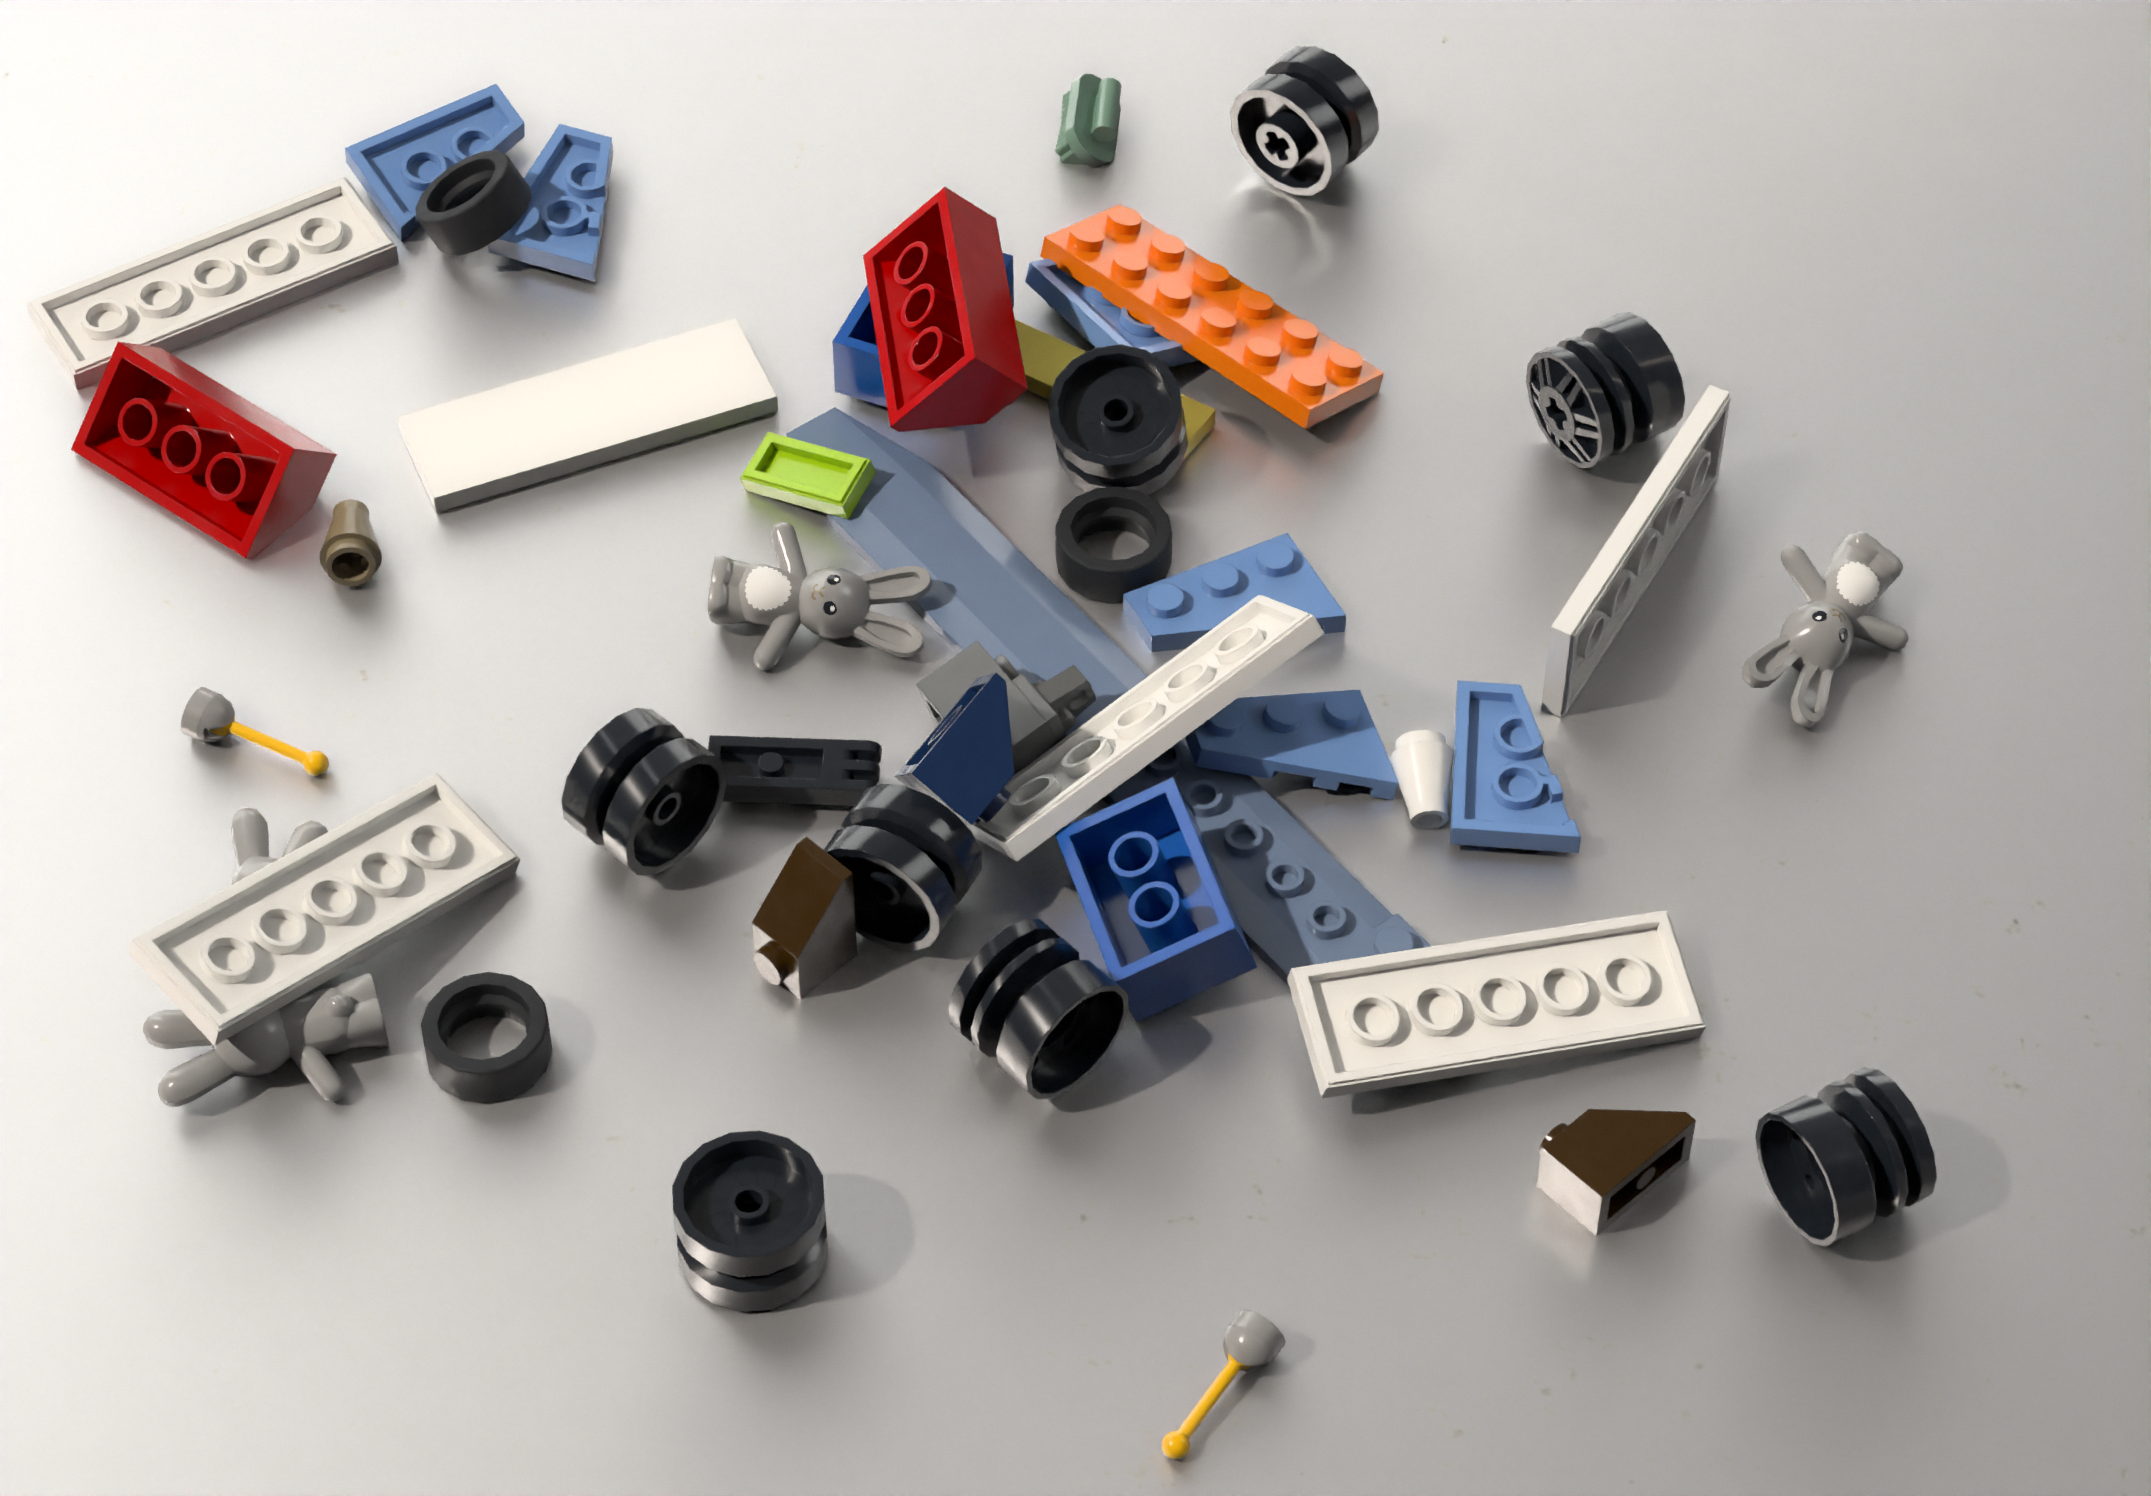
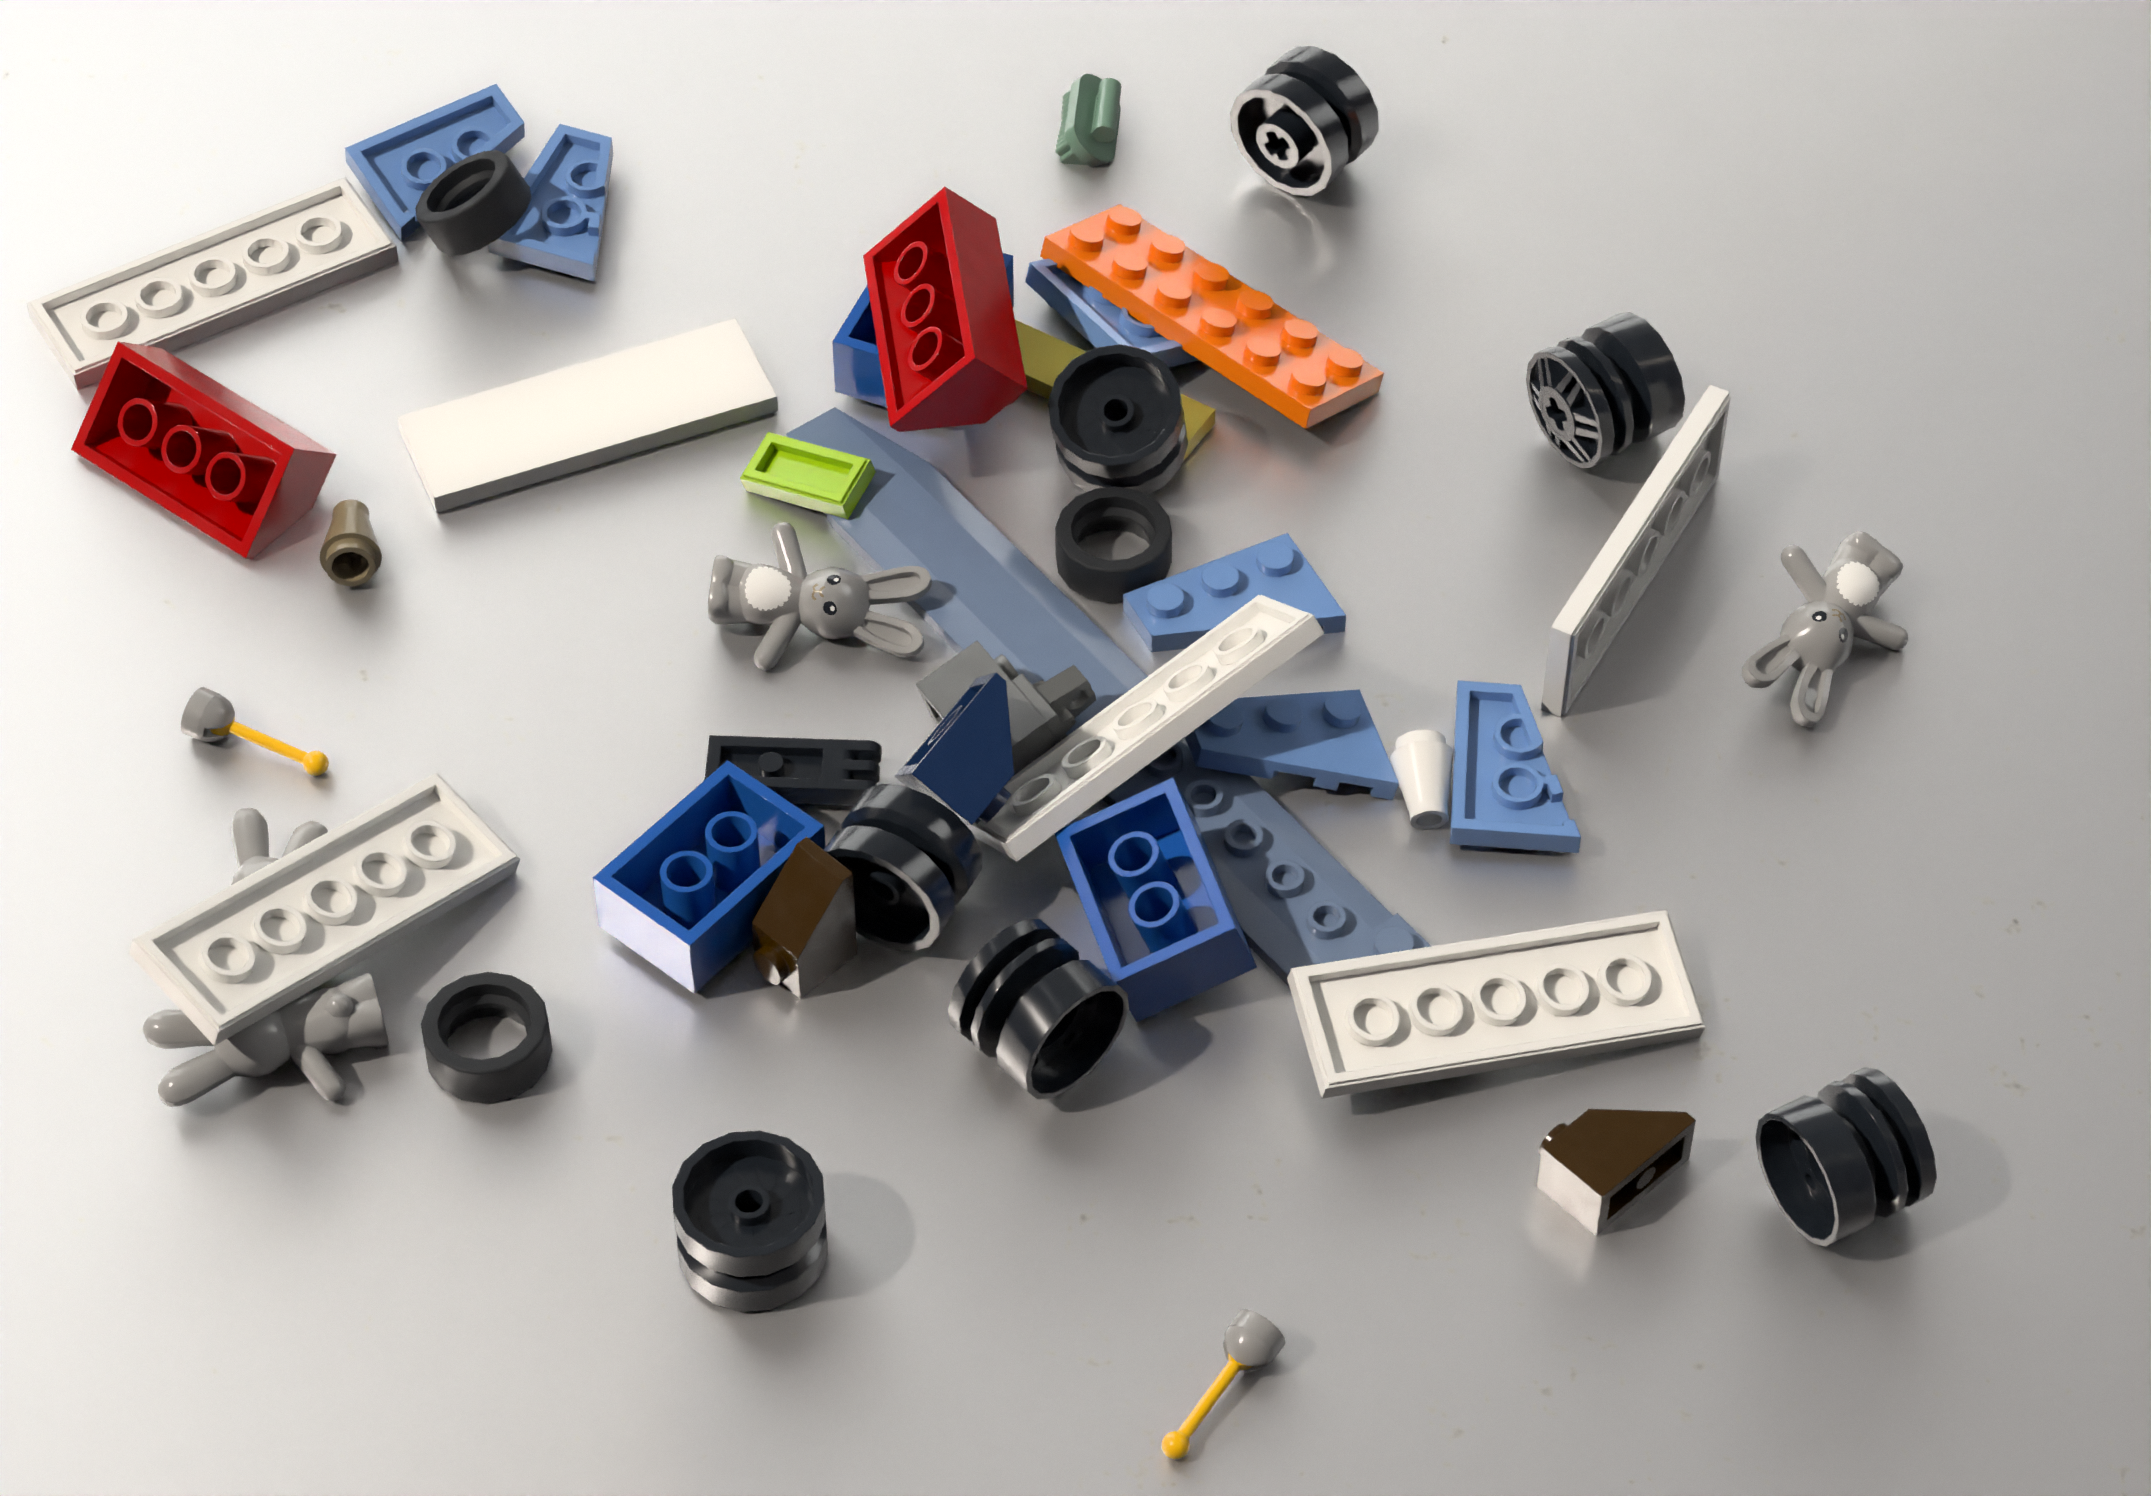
(644, 791): black wheel -> none
(701, 875): none -> blue brick

